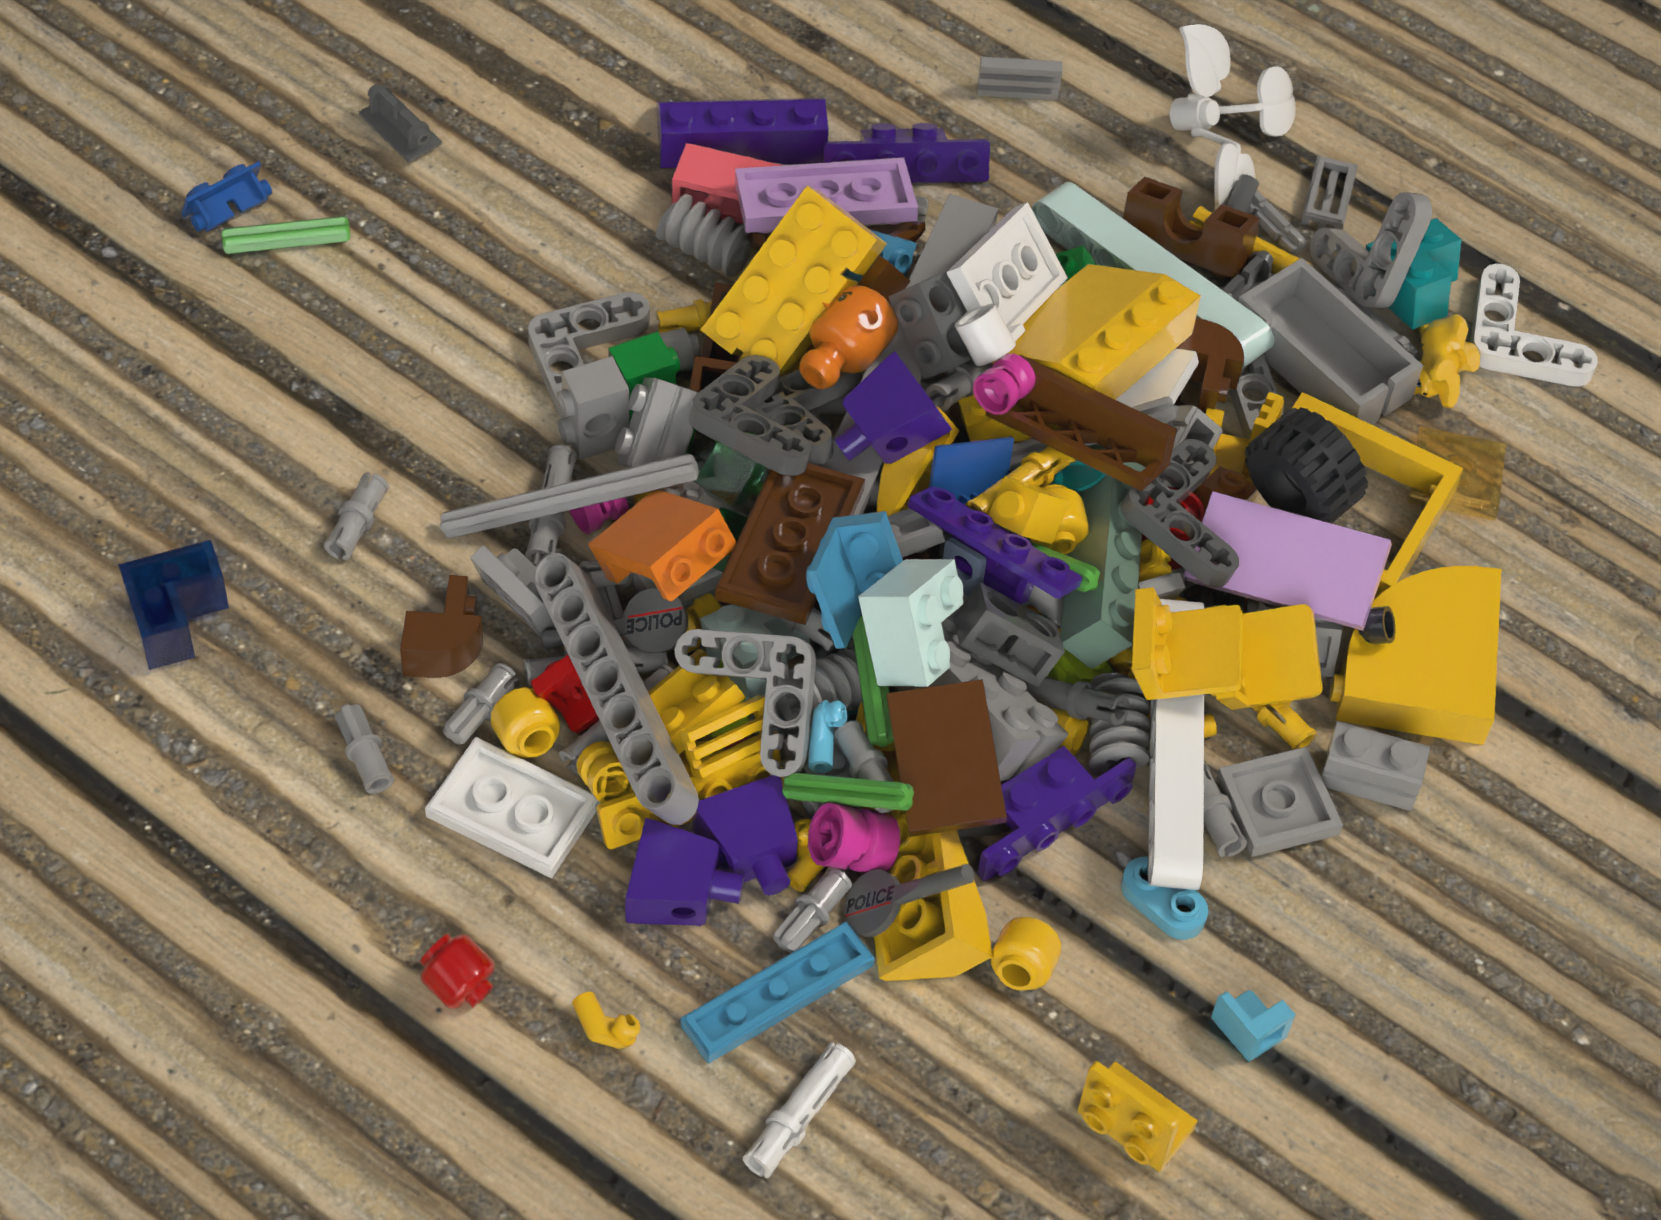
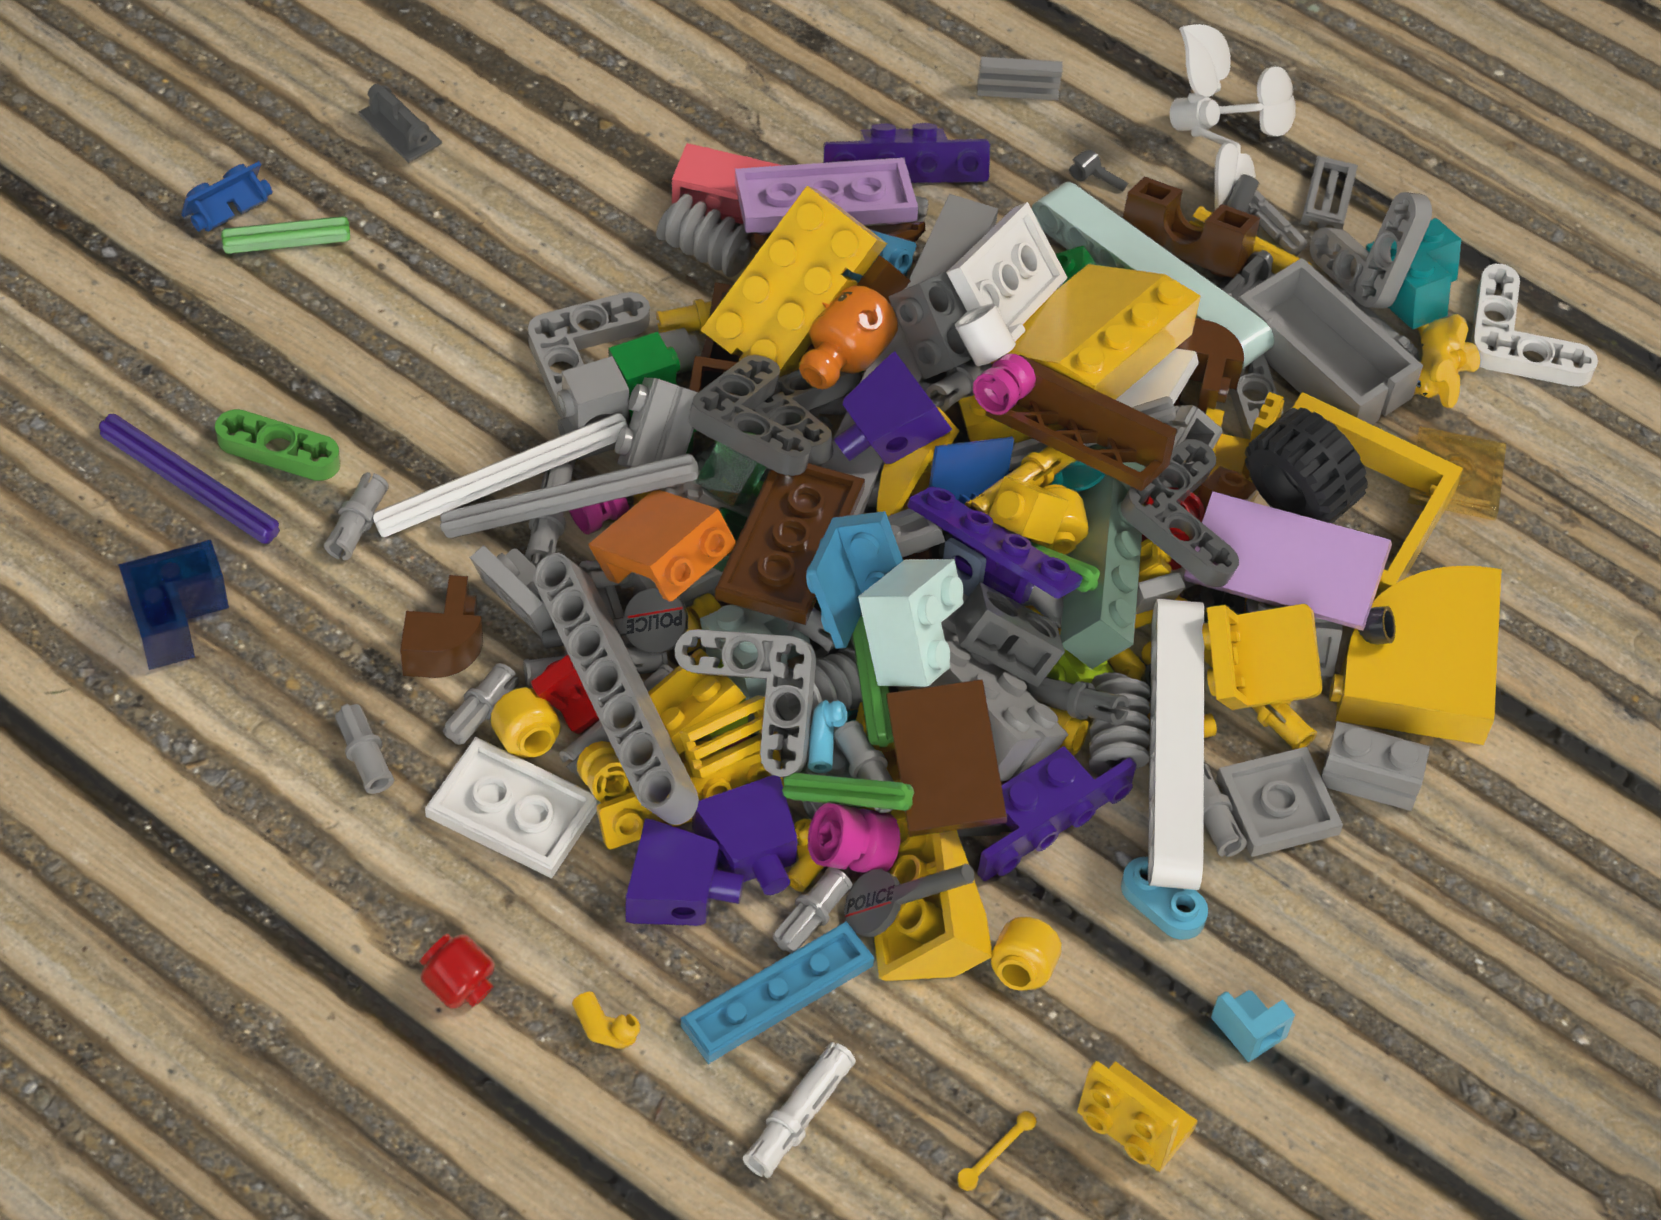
(189, 478): none -> dark purple axle
(290, 459): none -> bright green beam
(499, 475): none -> white axle
(754, 128): dark purple slope -> none
(968, 1177): none -> yellow hinge
(1089, 164): none -> dark grey hand
(1185, 649): yellow bracket -> none

